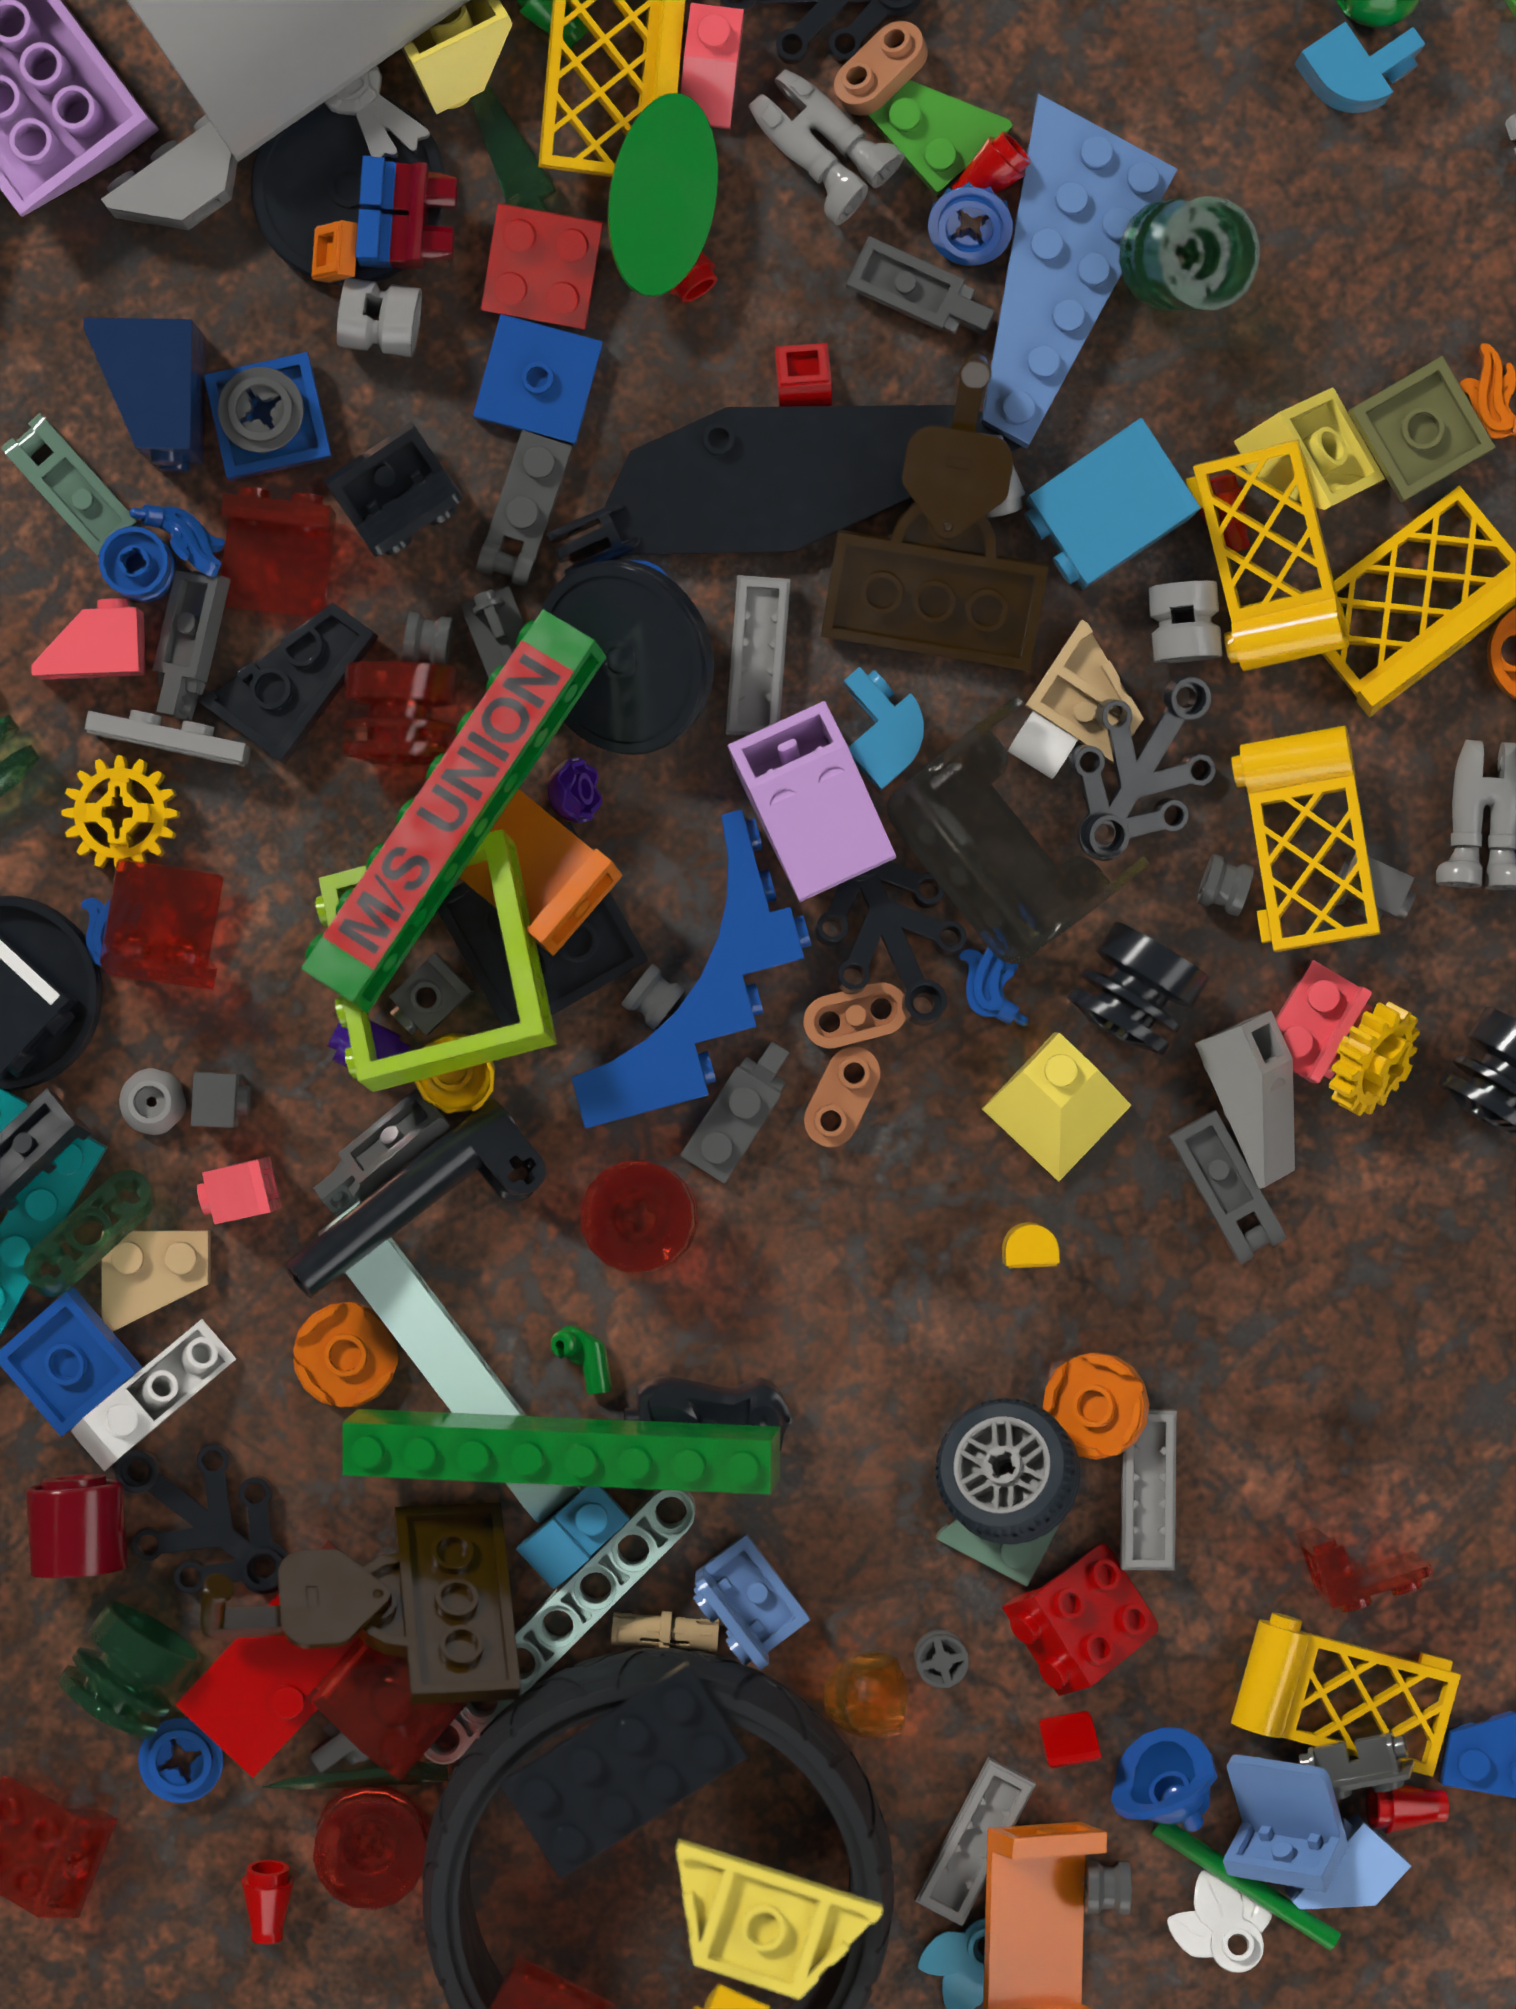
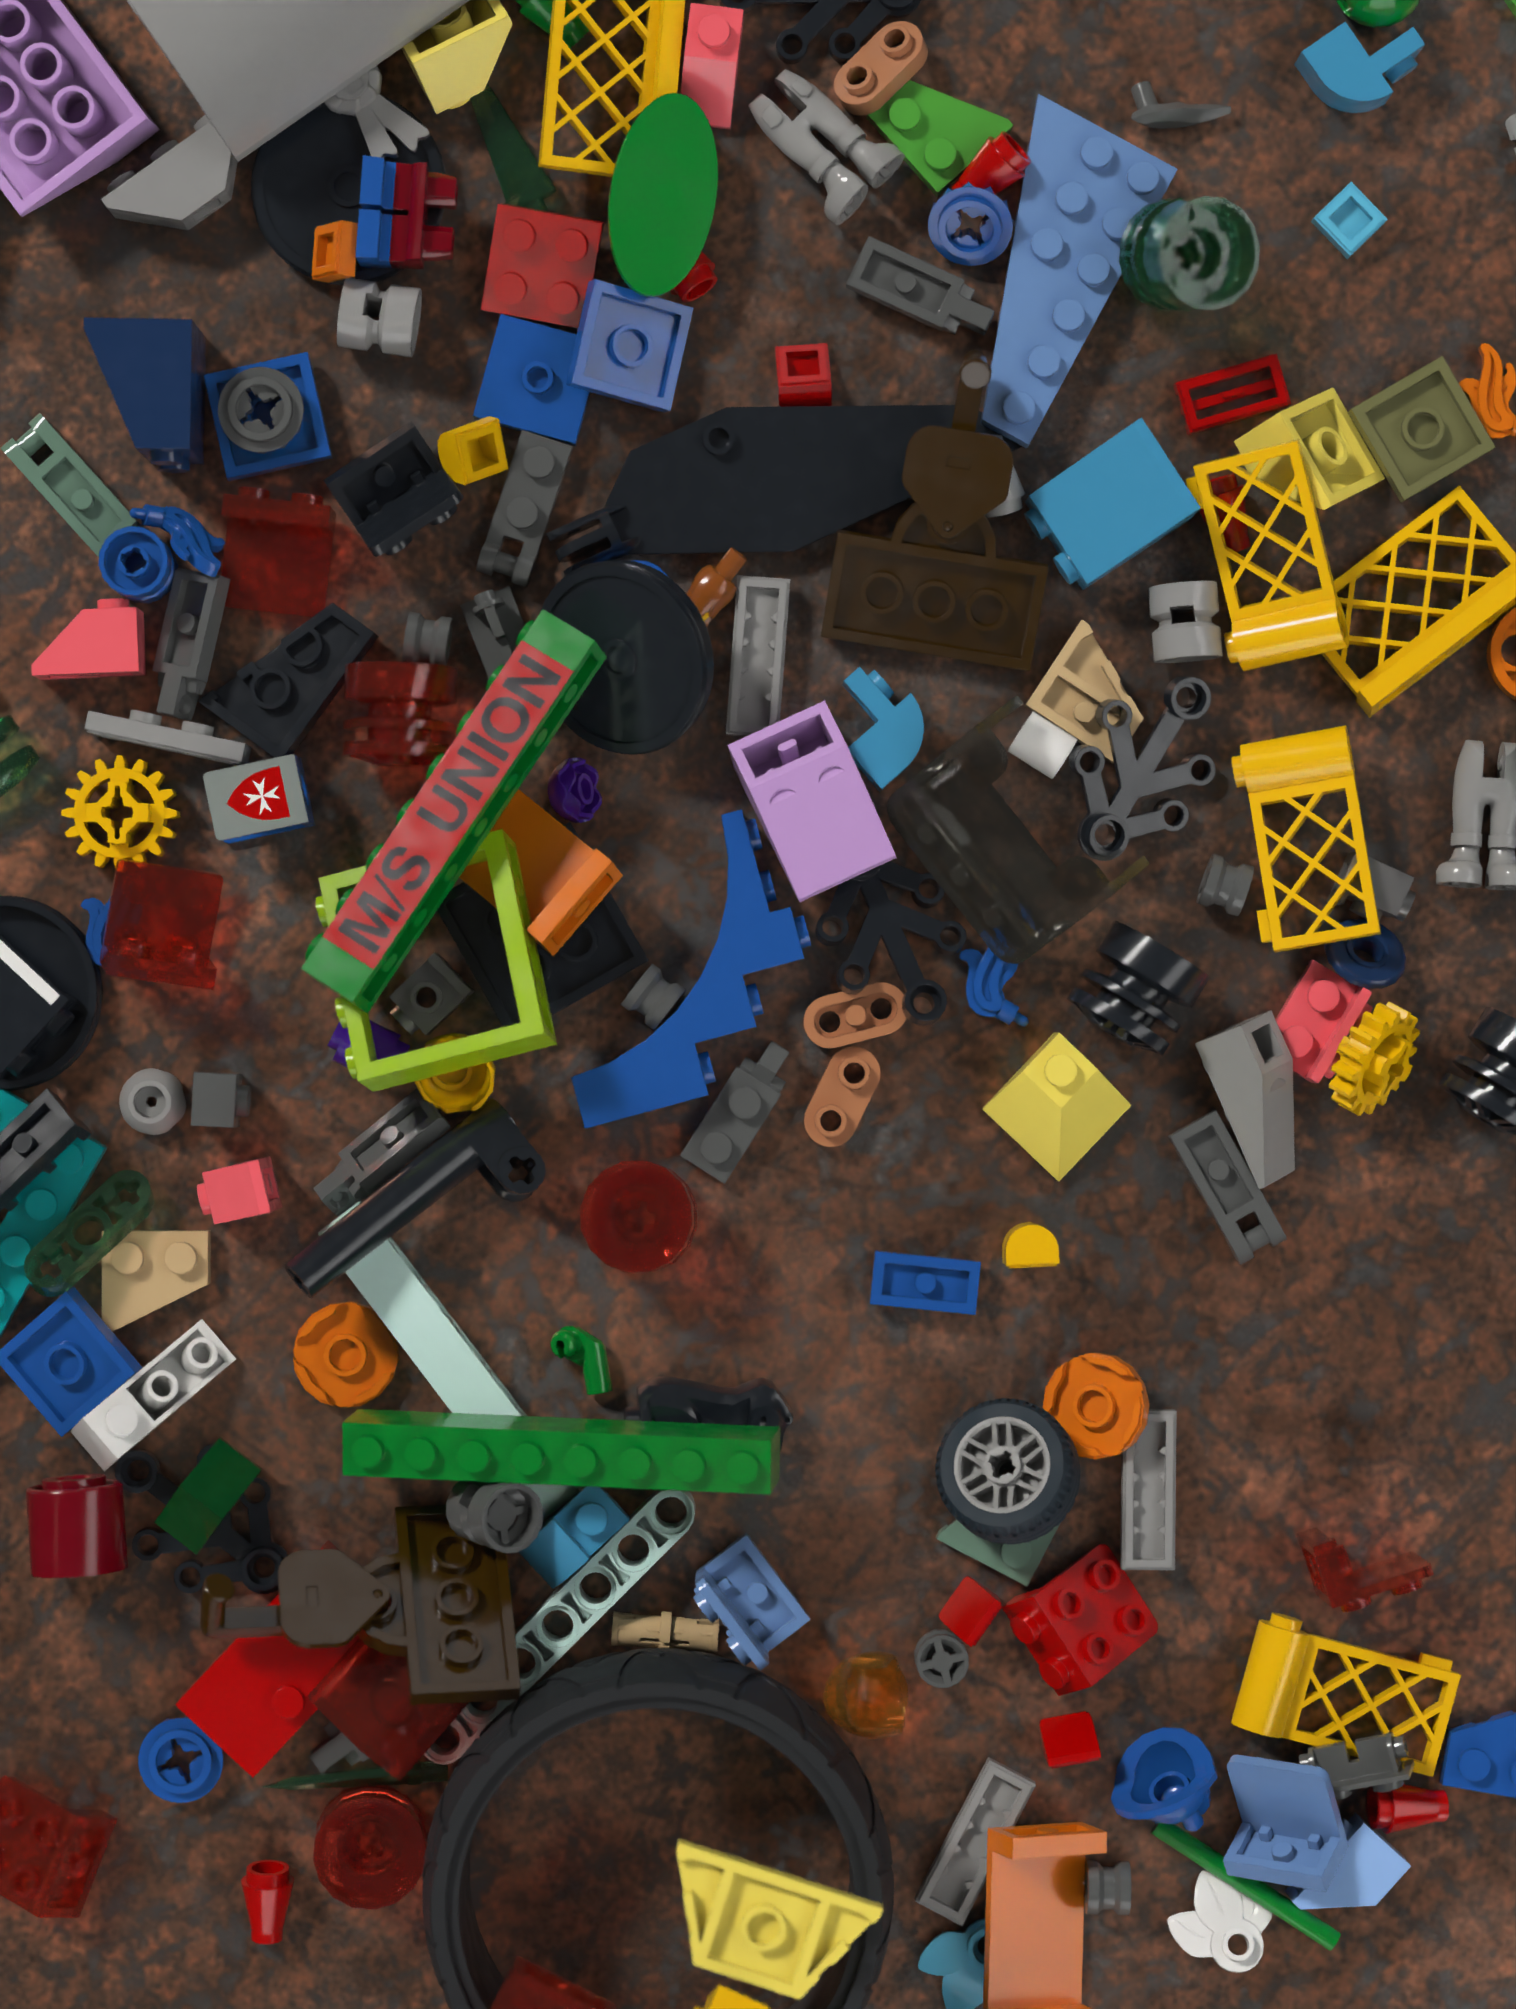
(124, 1679): clear green wheel -> none
(207, 1495): none -> dark green slope
(259, 799): none -> piece
(473, 451): none -> yellow brick
(495, 1514): none -> dark grey wheel
(623, 1769): black plate -> none
(629, 346): none -> blue plate
(714, 585): none -> dark orange piece
(925, 1282): none -> blue plate
(970, 1610): none -> red slope
(1170, 114): none -> dark grey bar
(1189, 407): none -> red tile
(1349, 220): none -> medium azure tile
(1384, 949): none -> dark blue piece

